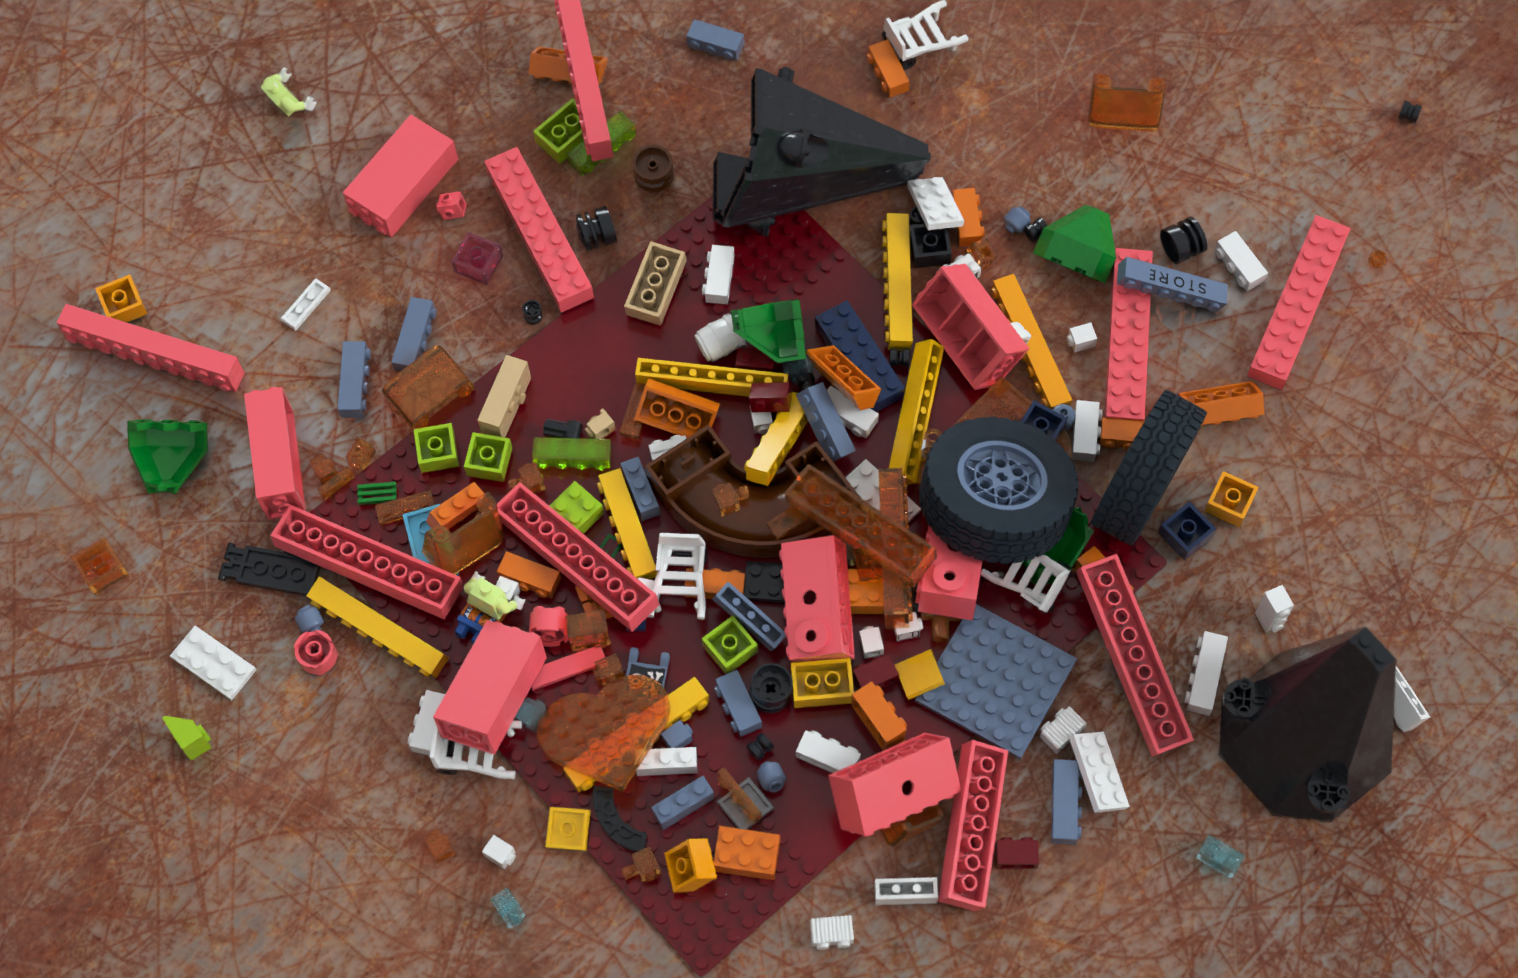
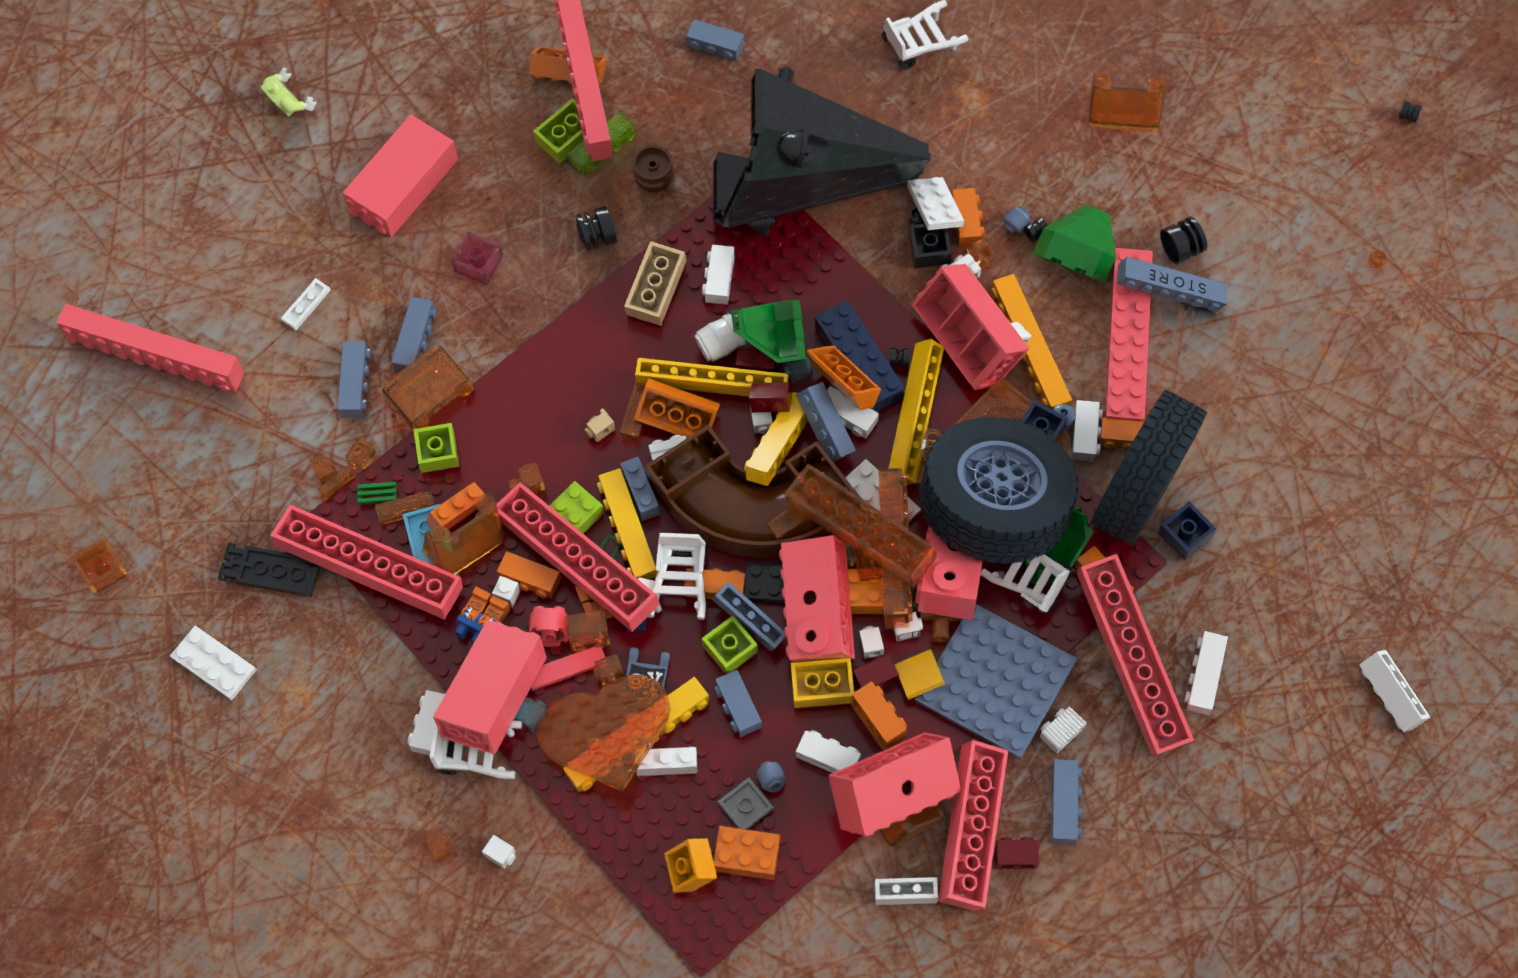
(121, 299): light orange brick -> none
(166, 451): green panel -> none
(190, 737): lime slope -> none
(274, 451): coral container -> none
(309, 619): sand blue head -> none
(325, 650): coral brick -> none
(378, 627): yellow brick -> none
(451, 205): coral brick -> none
(488, 457): lime brick -> none
(490, 597): yellowish green torso -> none
(505, 397): tan brick -> none
(508, 908): clear light blue brick -> none
(529, 309): black wheel -> none
(539, 229): coral brick -> none
(561, 429): black piece -> none
(567, 828): yellow tile -> none
(572, 453): clear neon green brick -> none
(612, 823): black tile -> none
(644, 864): clear orange brick -> none
(677, 735): sand blue brick -> none
(683, 802): sand blue brick -> none
(727, 498): clear orange brick -> none
(738, 795): clear orange plate -> none
(759, 747): black wheel -> none
(769, 678): black wheel -> none
(805, 380): black wheel -> none
(832, 931): white brick -> none
(888, 68): orange brick -> none
(897, 281): yellow brick -> none
(1082, 337): white brick -> none
(1099, 772): white plate -> none
(1220, 856): clear light blue brick -> none
(1228, 402): orange slope -> none
(1231, 499): light orange brick -> none
(1241, 261): white brick -> none
(1274, 609): white brick -> none
(1298, 302): coral brick -> none
(1313, 726): black piece -> none

